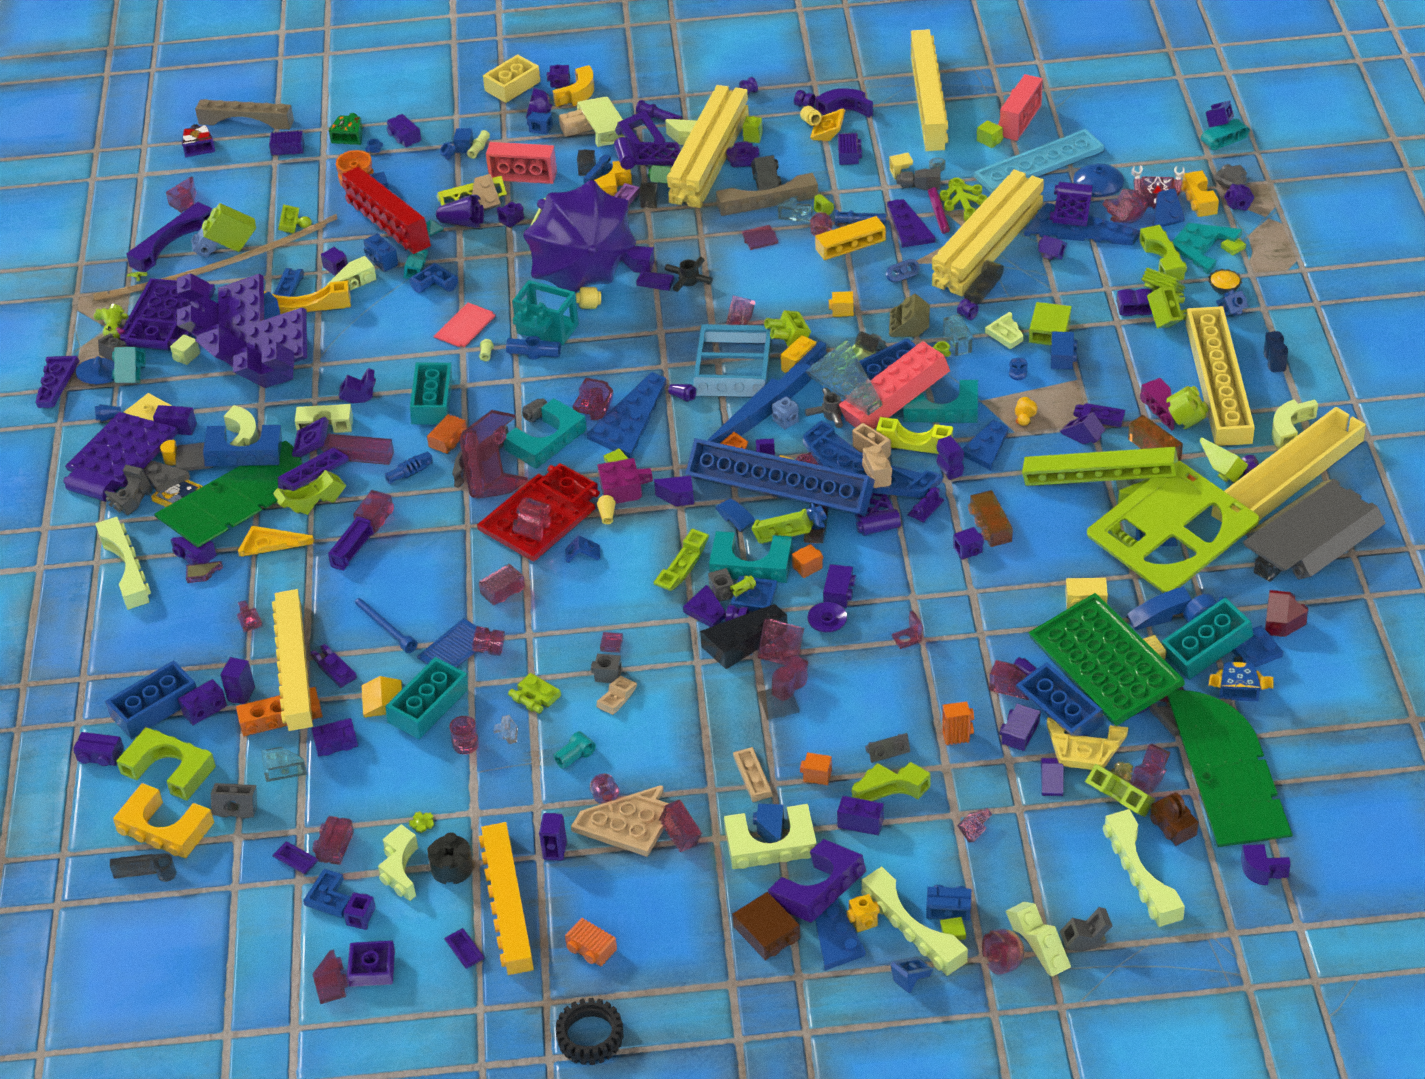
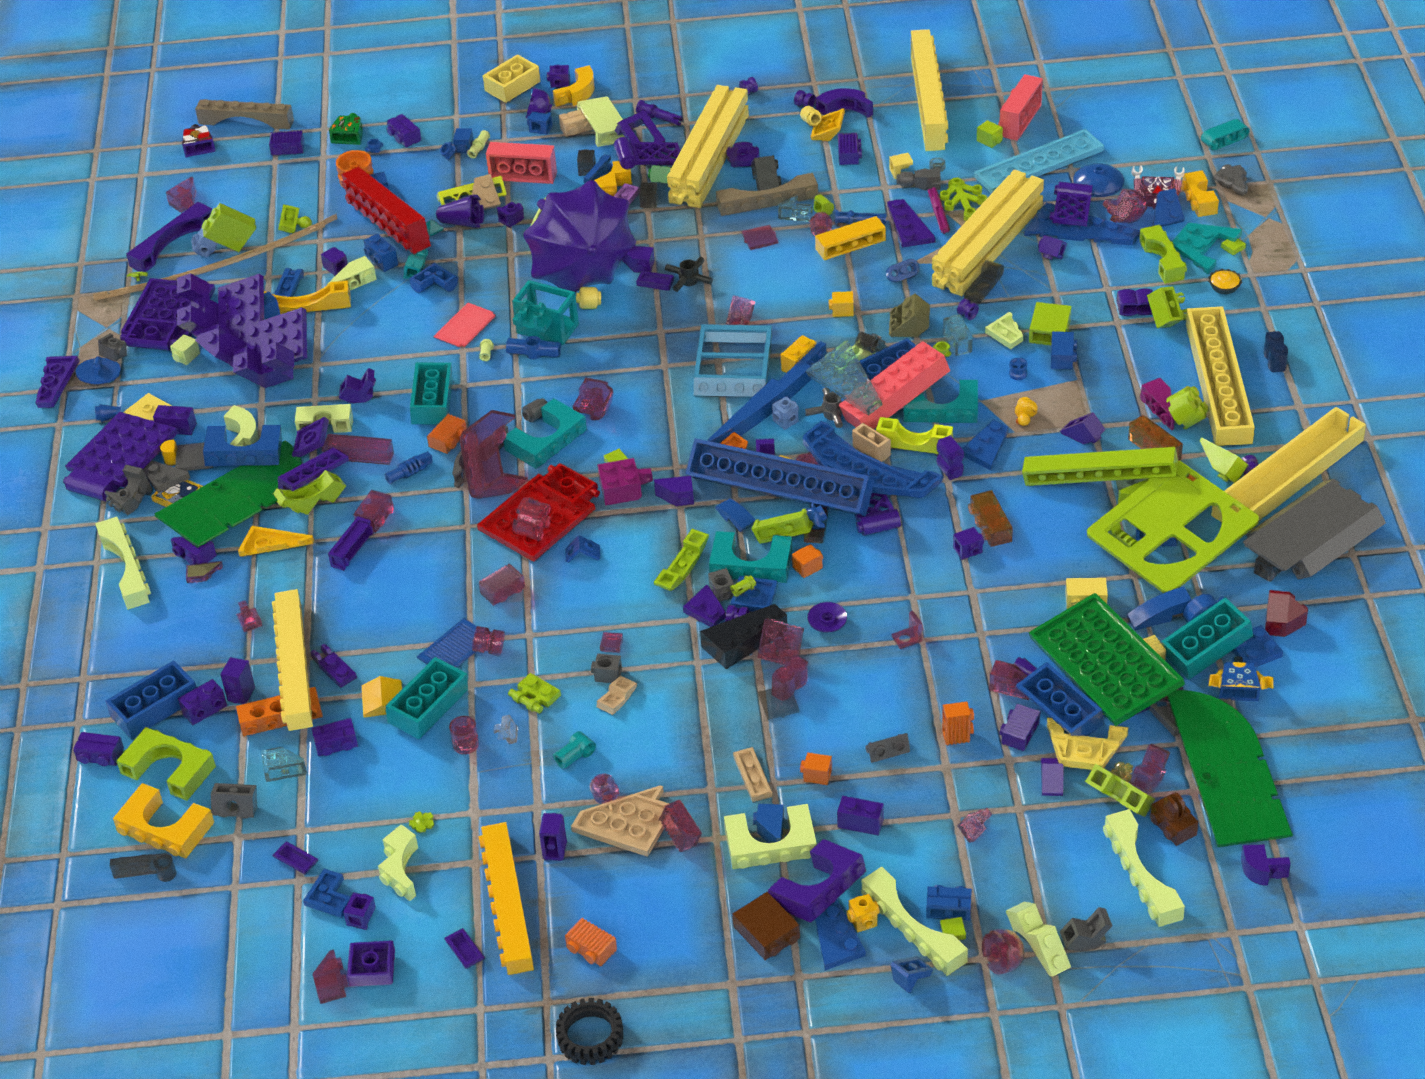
(112, 318): lime animal -> none
(127, 364): teal brick -> none
(333, 840): clear pink brick -> none
(406, 643): blue piece -> none
(450, 859): pearl dark grey brick -> none
(606, 508): light yellow cone -> none
(629, 418): blue wing -> none
(679, 129): yellowish green slope -> none
(683, 391): dark purple cone -> none
(752, 129): lime brick -> none
(788, 327): lime brick -> none
(839, 585): dark purple brick -> none
(877, 466): tan brick -> none
(883, 782): lime arch -> none
(926, 505): dark purple hinge -> none
(1106, 415): dark purple hinge -> none
(1155, 280): lime brick -> none
(1219, 114): dark purple panel -> none
(1233, 302): blue brick -> none
(1239, 197): dark purple brick -> none
(1287, 416): yellowish green arch -> none

